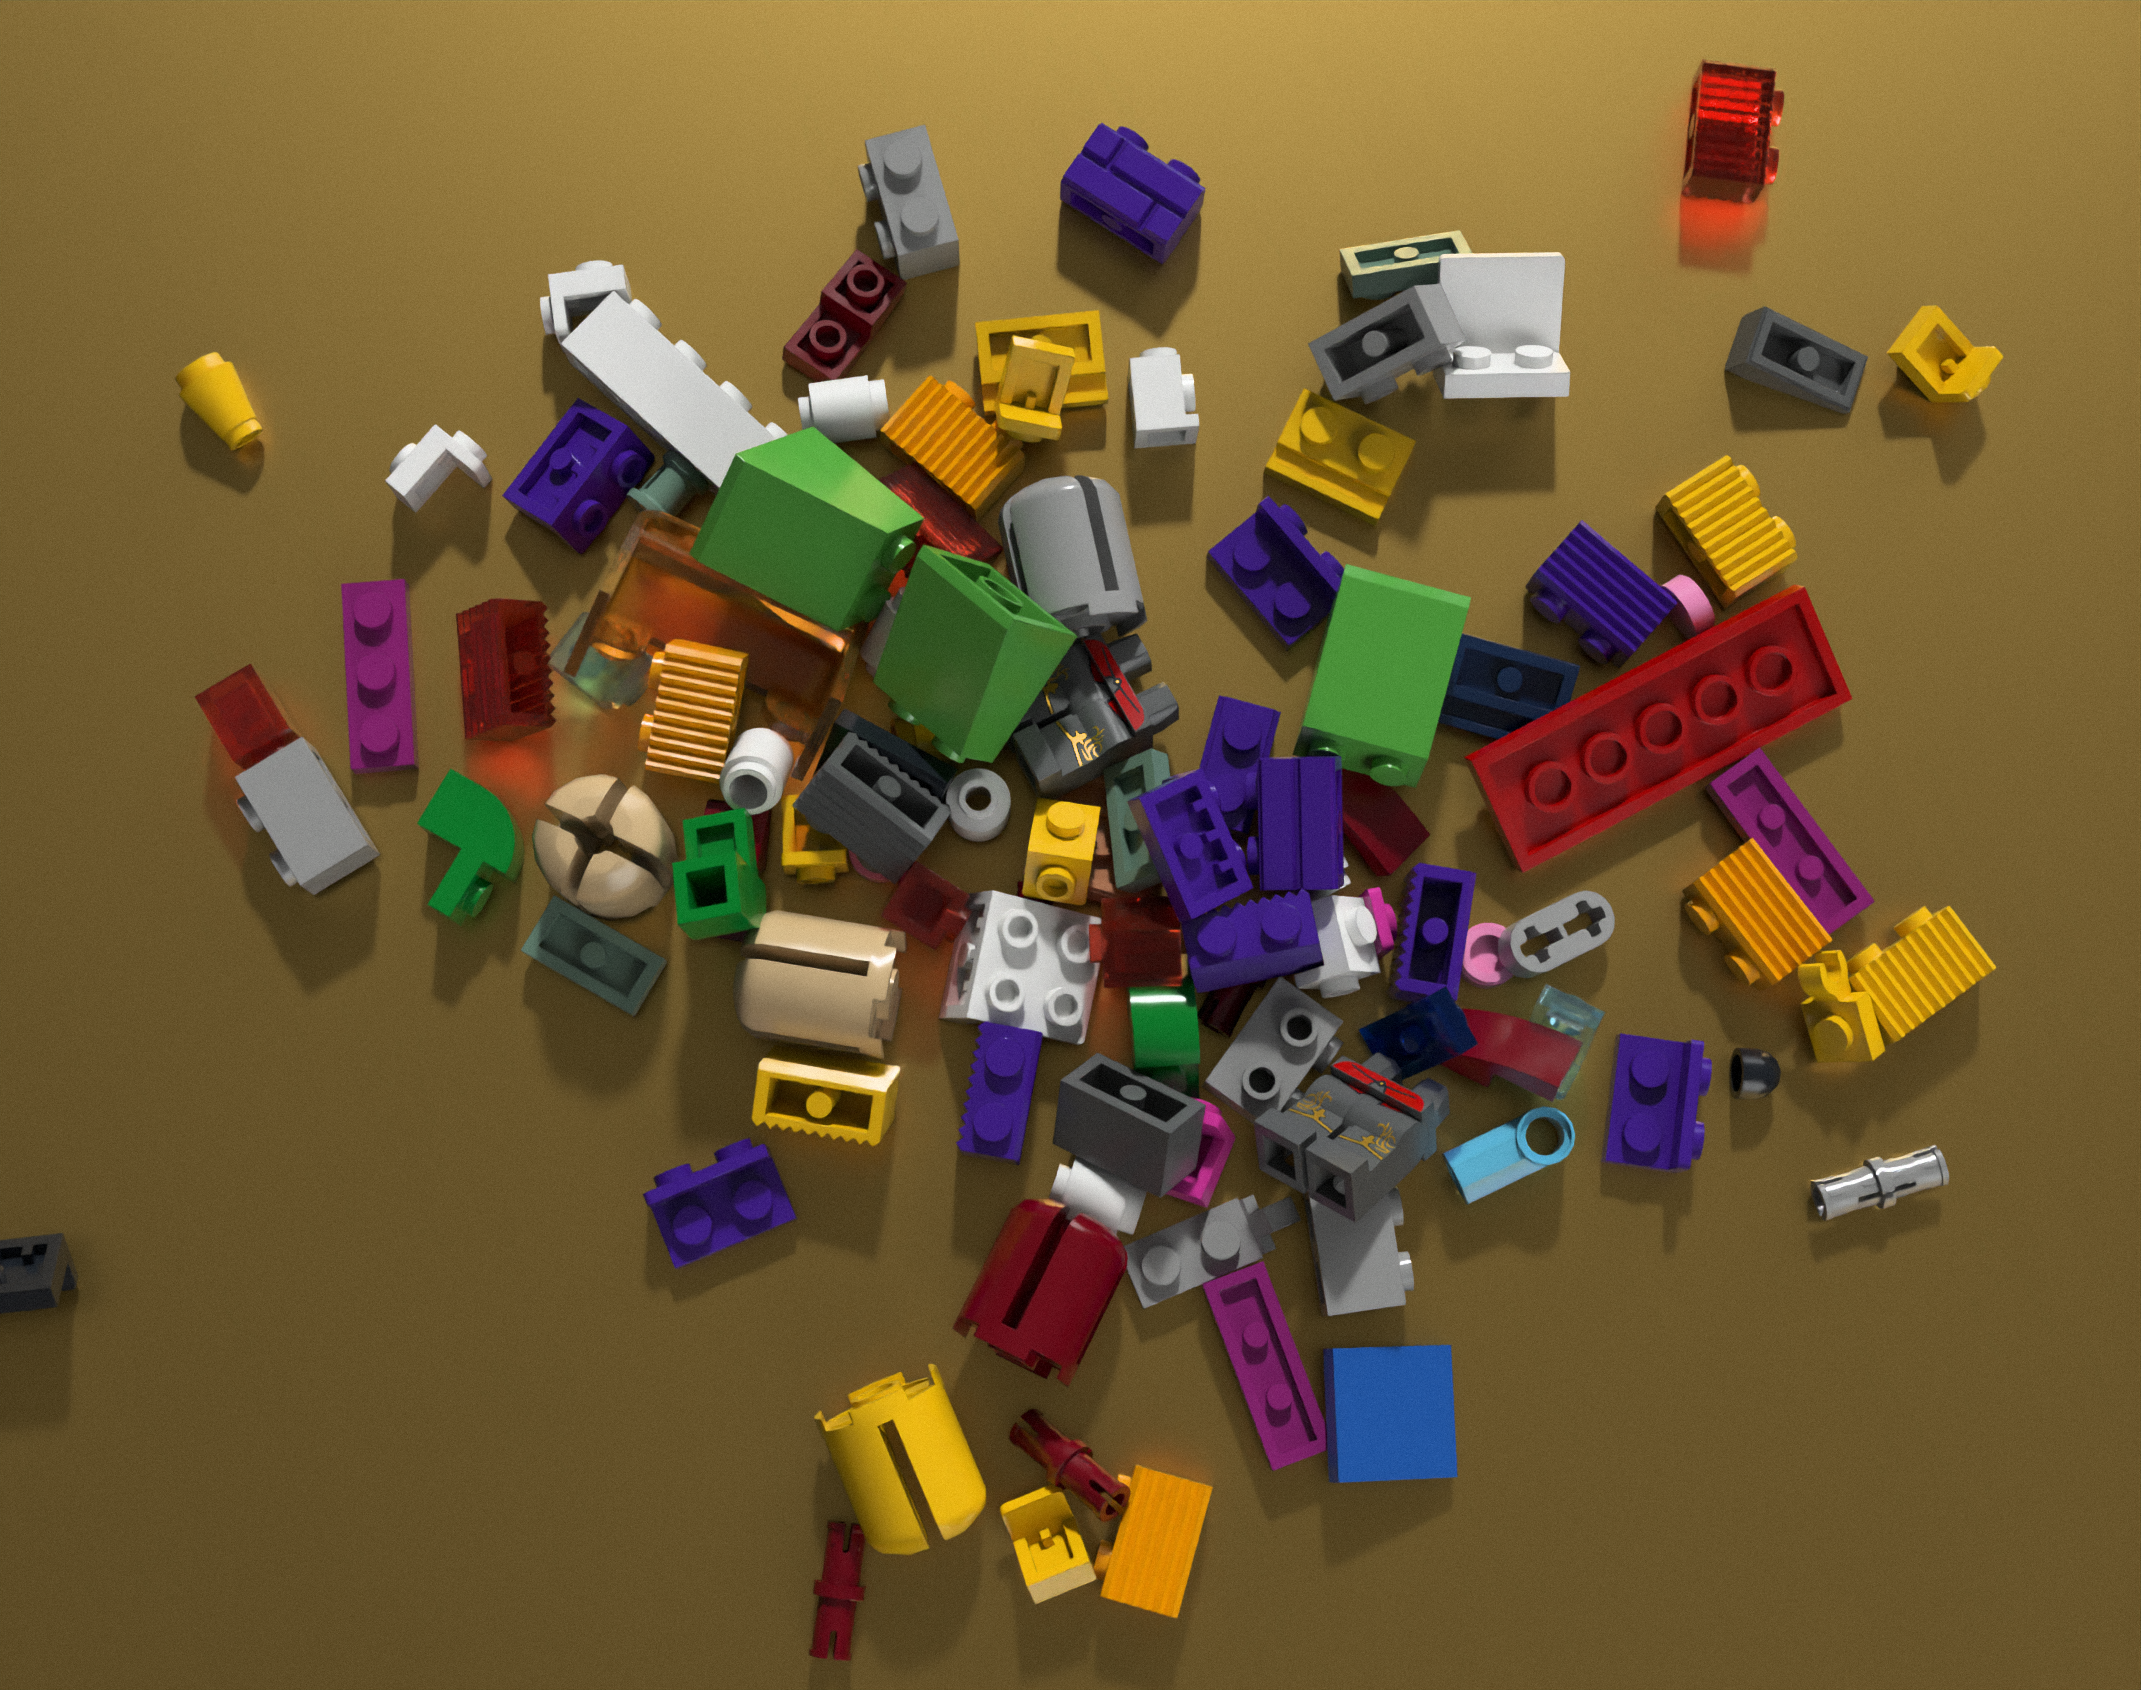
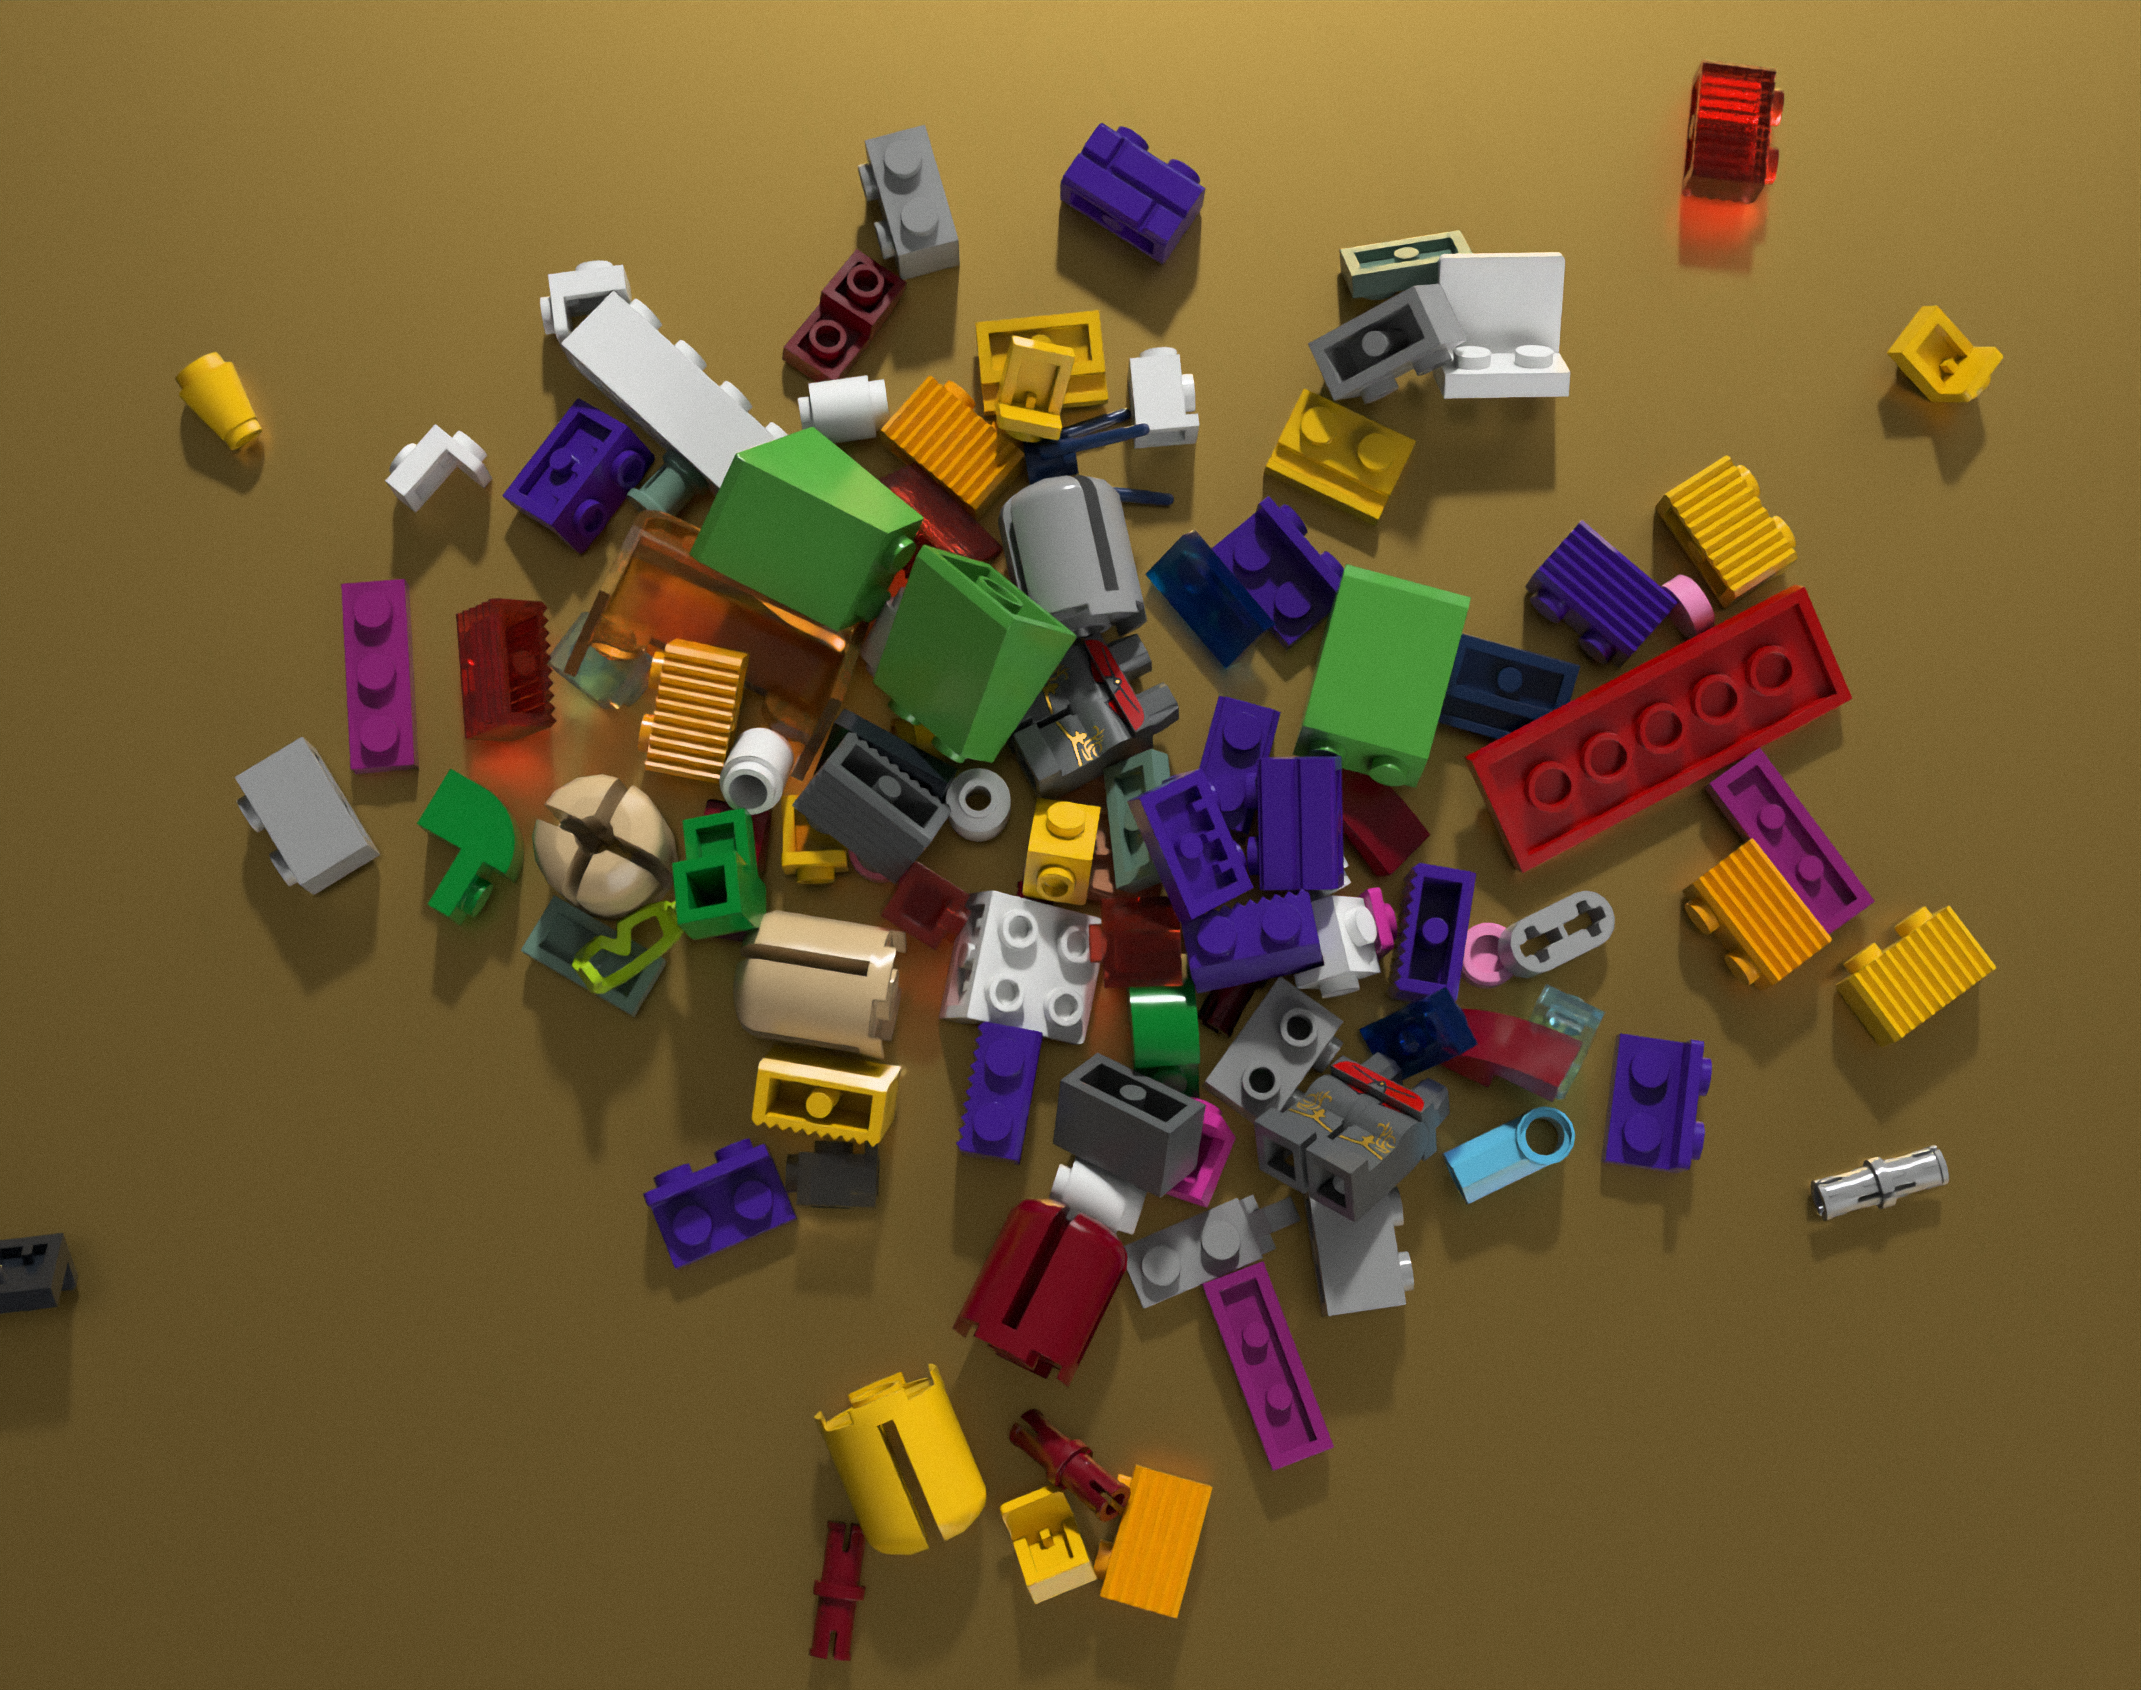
(247, 717): clear red brick -> none
(621, 946): none -> lime helmet
(835, 1176): none -> clear smoke brick
(1059, 458): none -> dark blue plant
(1210, 599): none -> clear blue plate
(1390, 1413): blue tile -> none
(1753, 1073): black hinge -> none
(1795, 360): dark grey slope -> none
(1837, 1019): yellow plate -> none

